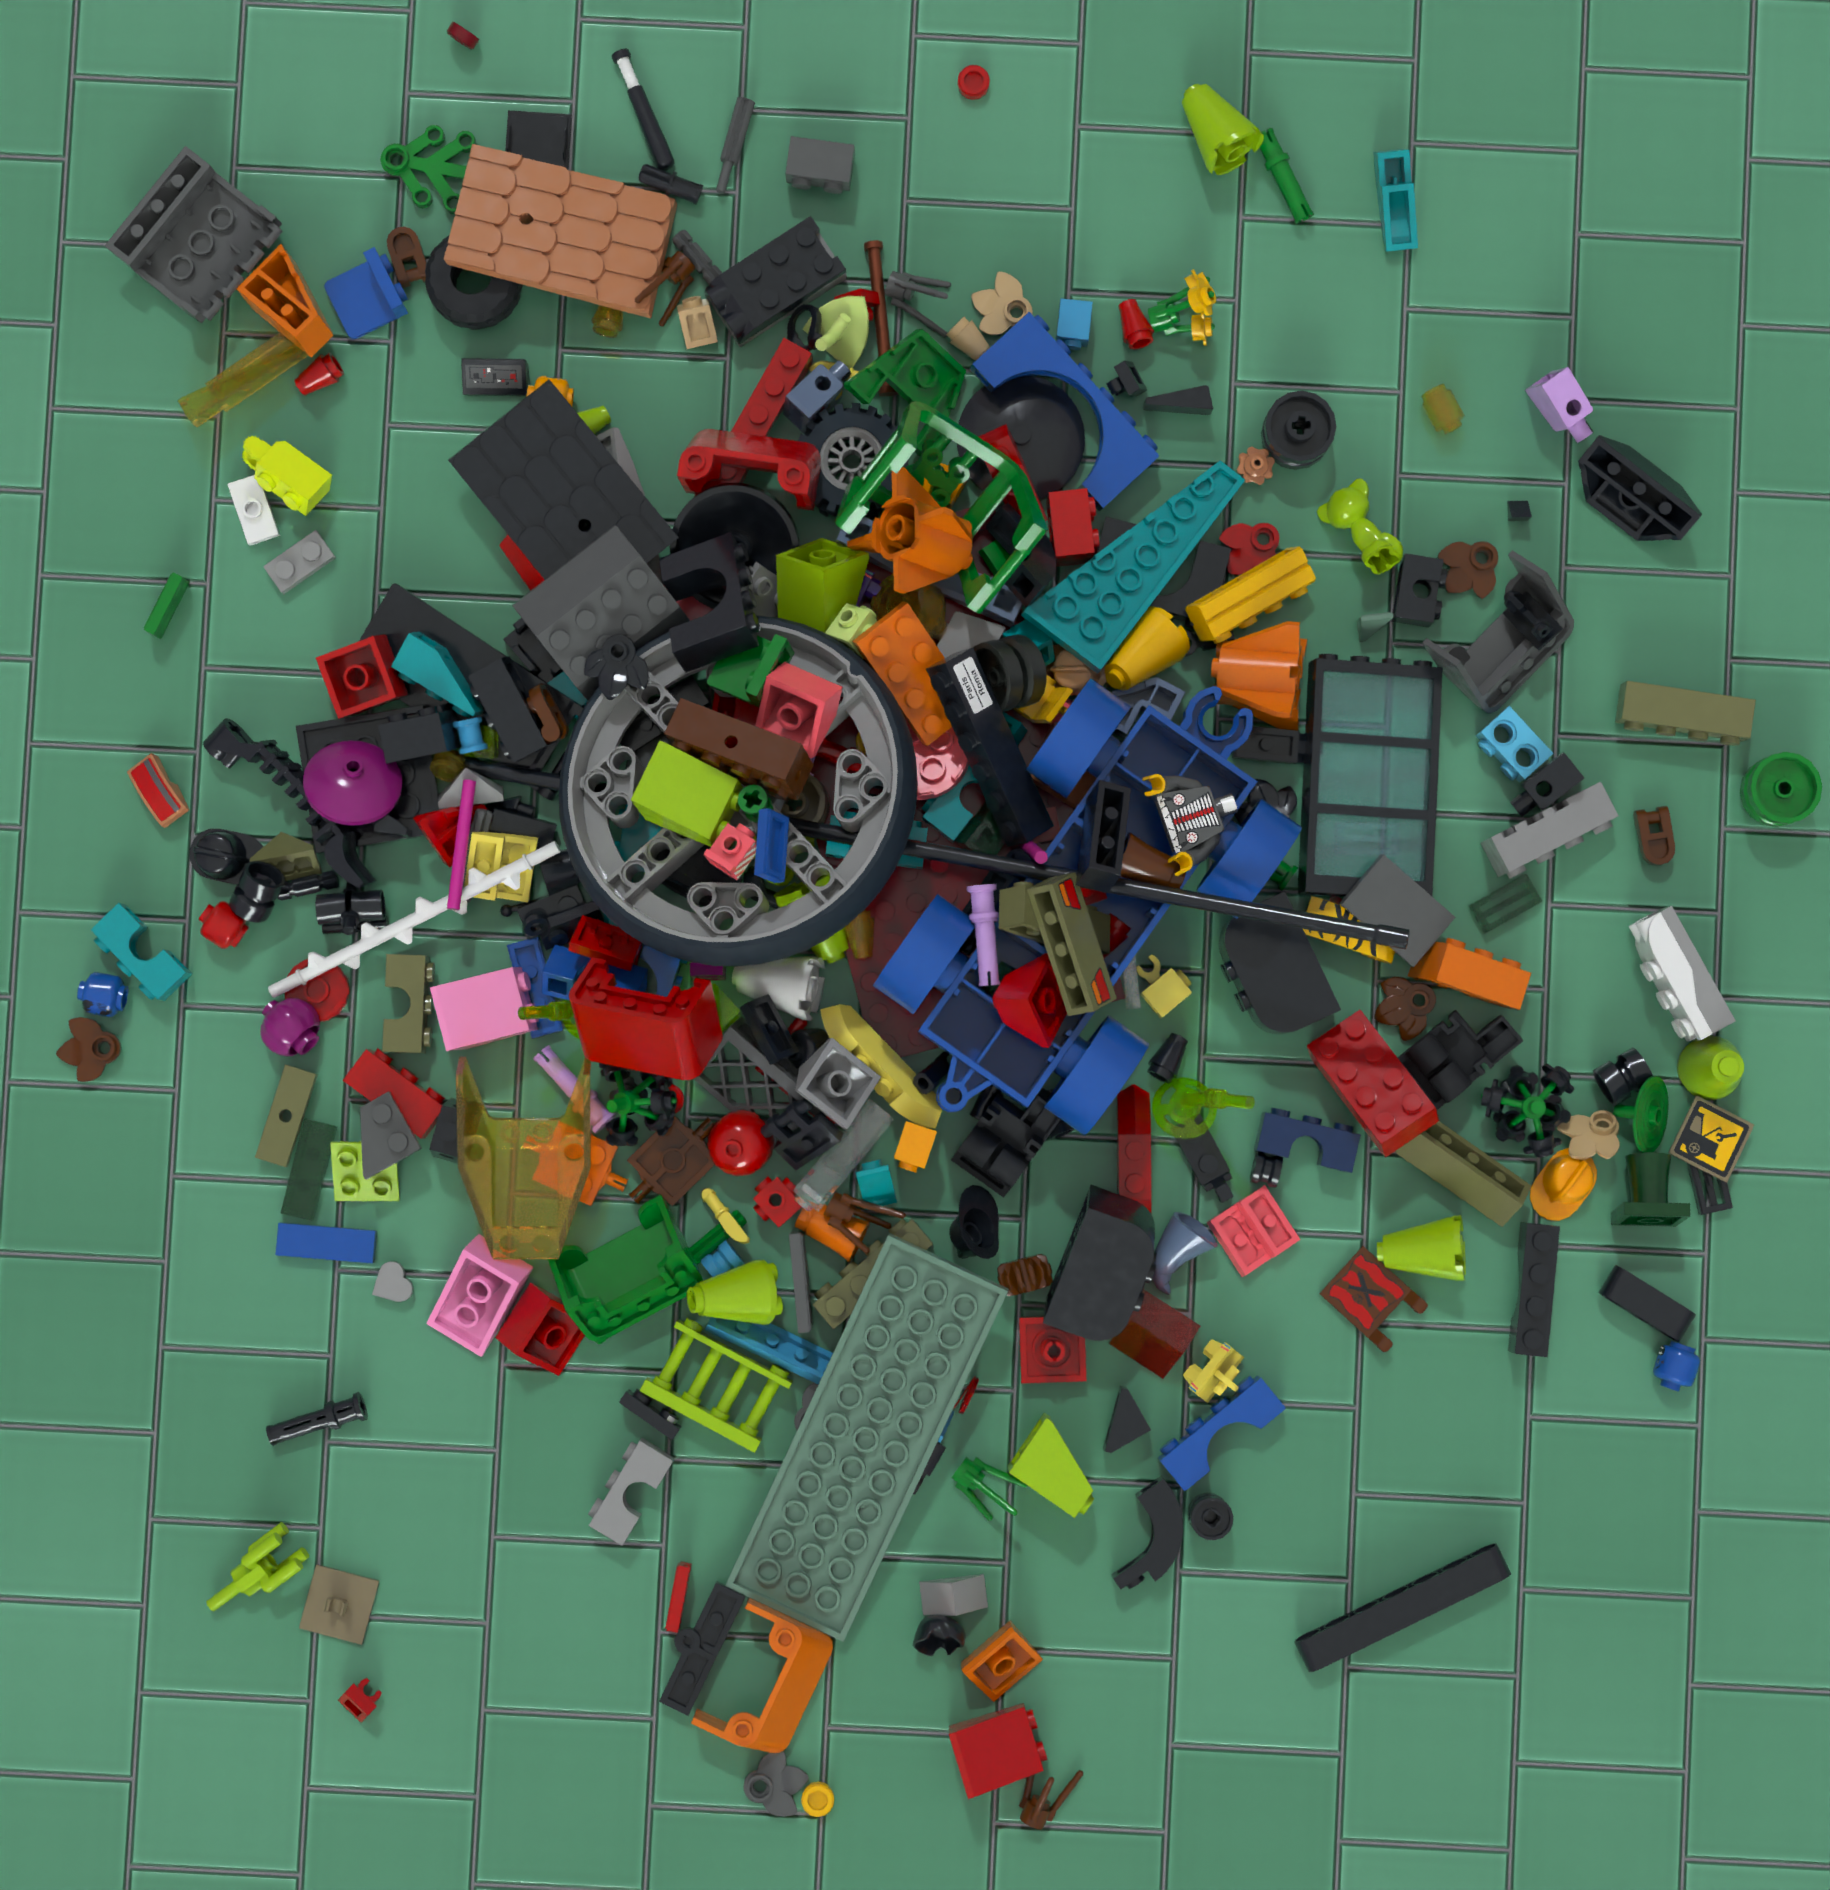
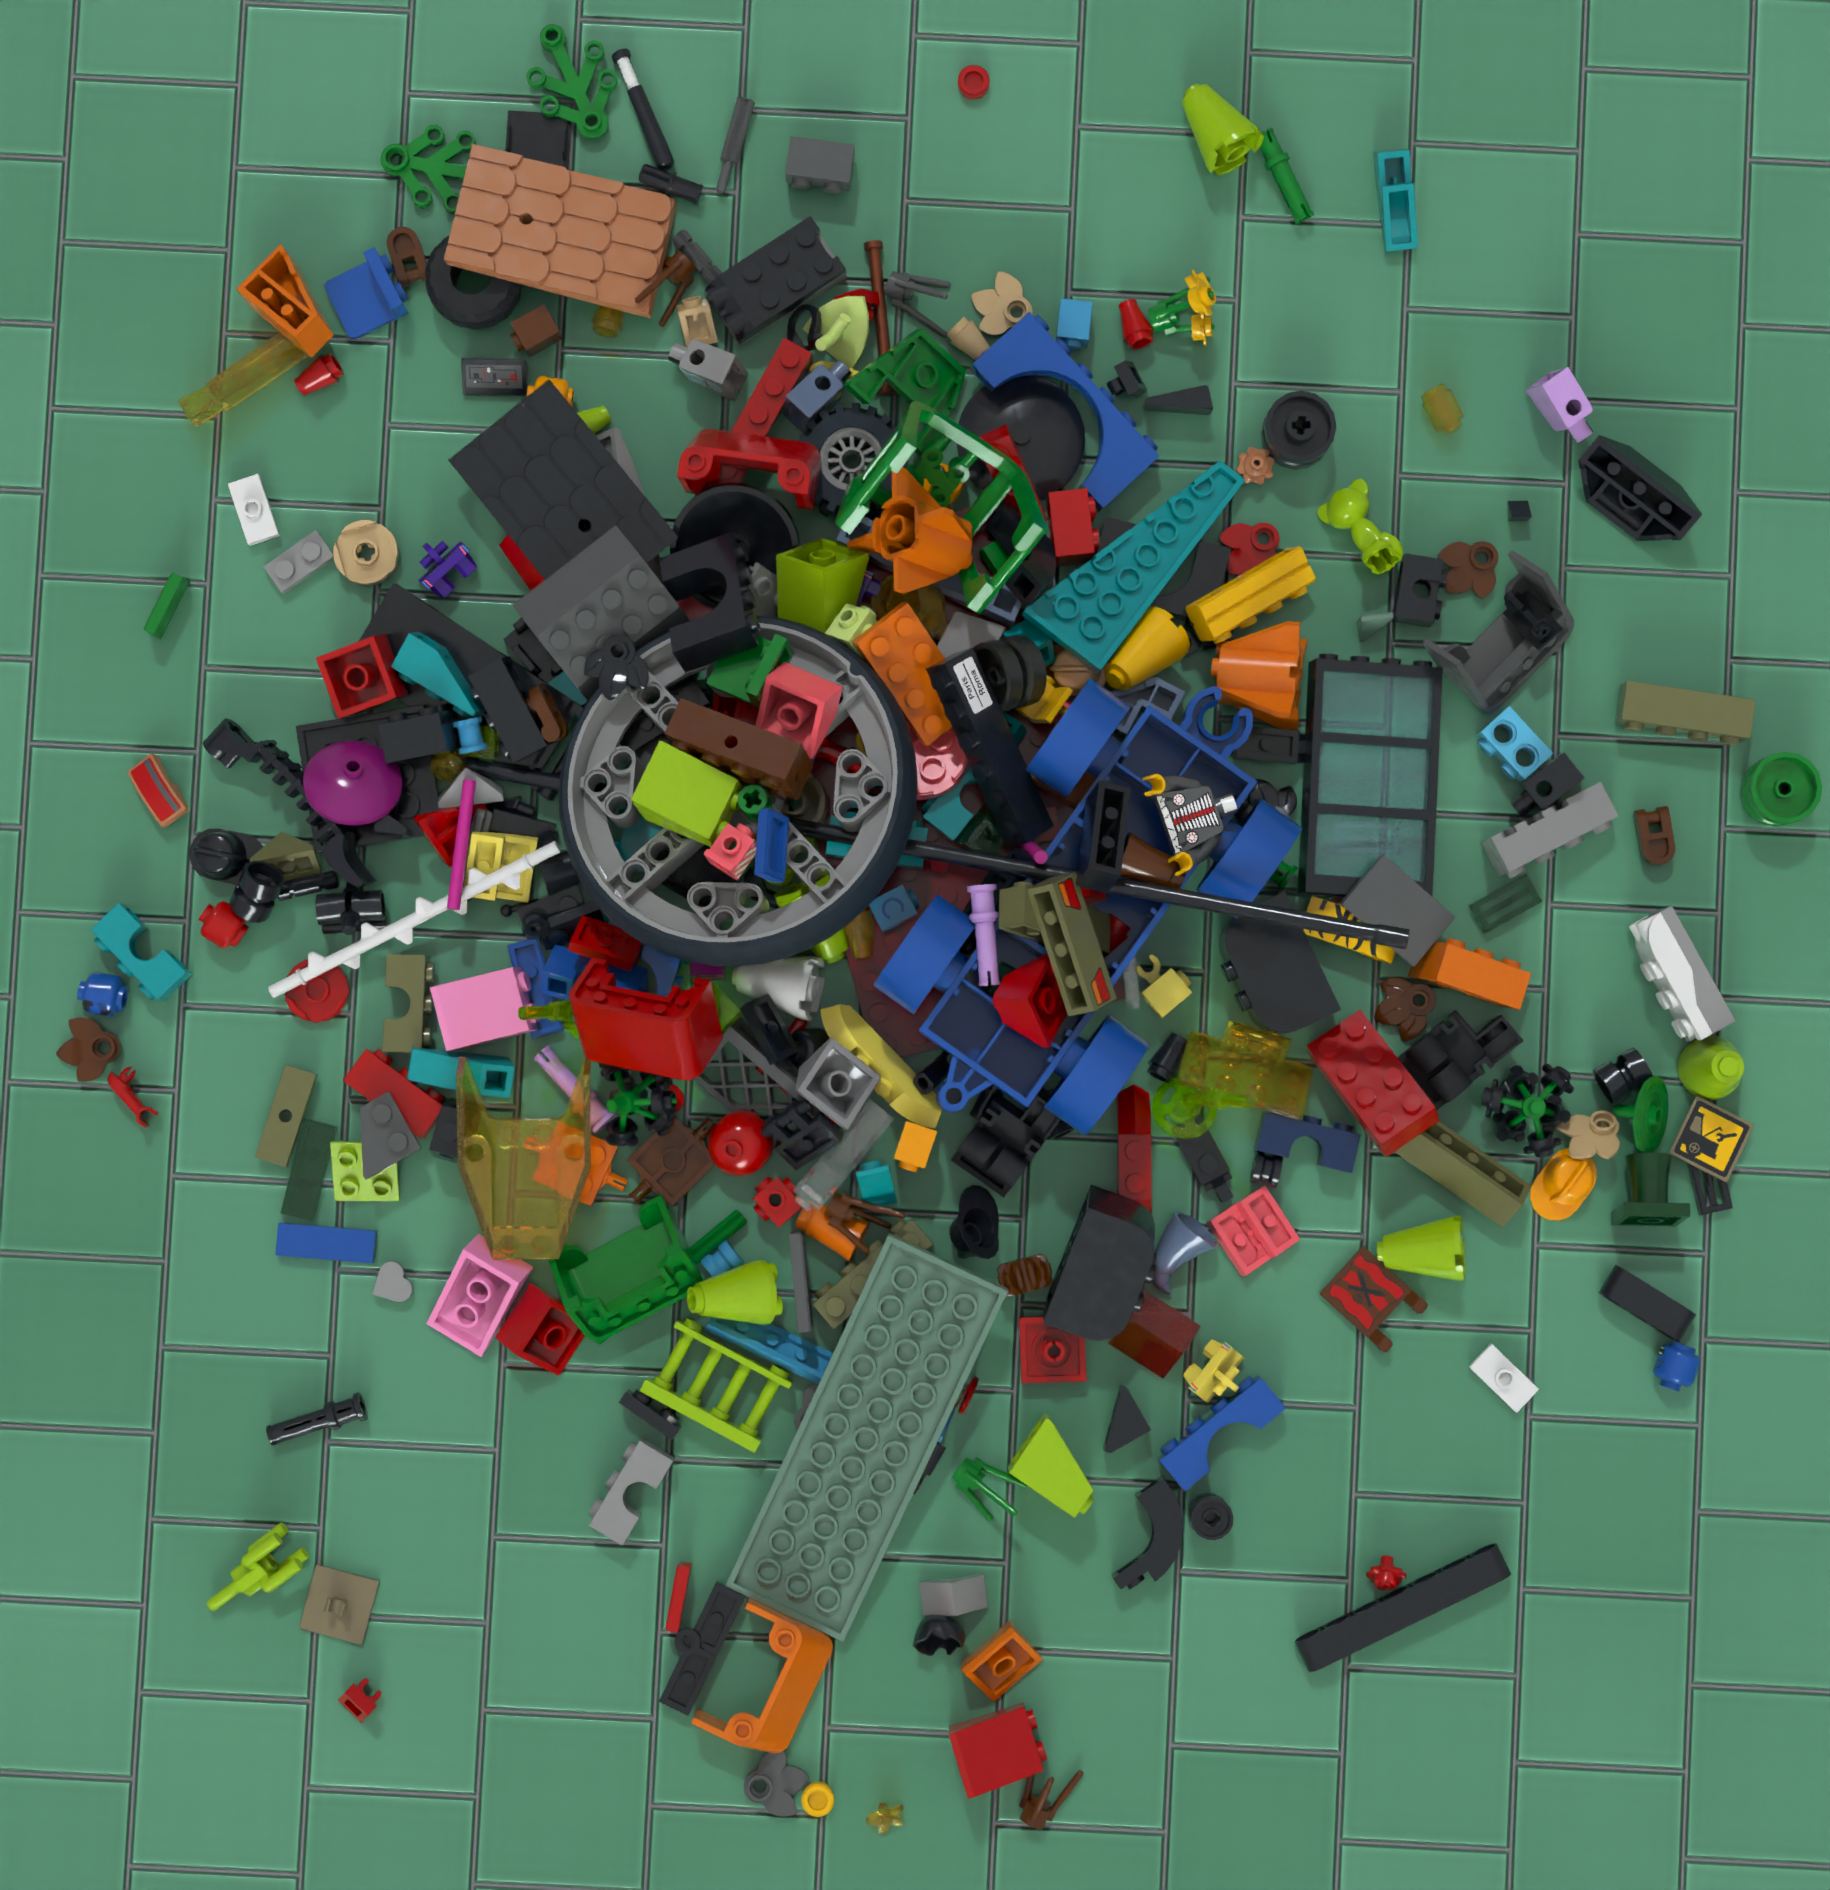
(124, 1090): none -> red piece
(194, 236): dark grey slope -> none
(287, 473): neon yellow hinge -> none
(290, 1027): magenta plant -> none
(350, 543): none -> tan plate
(435, 577): none -> dark purple hips
(439, 1068): none -> teal slope
(462, 35): dark red tile -> none
(535, 331): none -> reddish brown brick
(575, 86): none -> green plant
(710, 367): none -> light grey torso
(722, 1214): light yellow piece -> none
(885, 1817): none -> clear yellow plant
(894, 908): none -> dark azure brick
(1247, 1064): none -> clear yellow bracket
(1386, 1575): none -> red plant
(1503, 1377): none -> white plate
(1534, 1303): black arch -> none

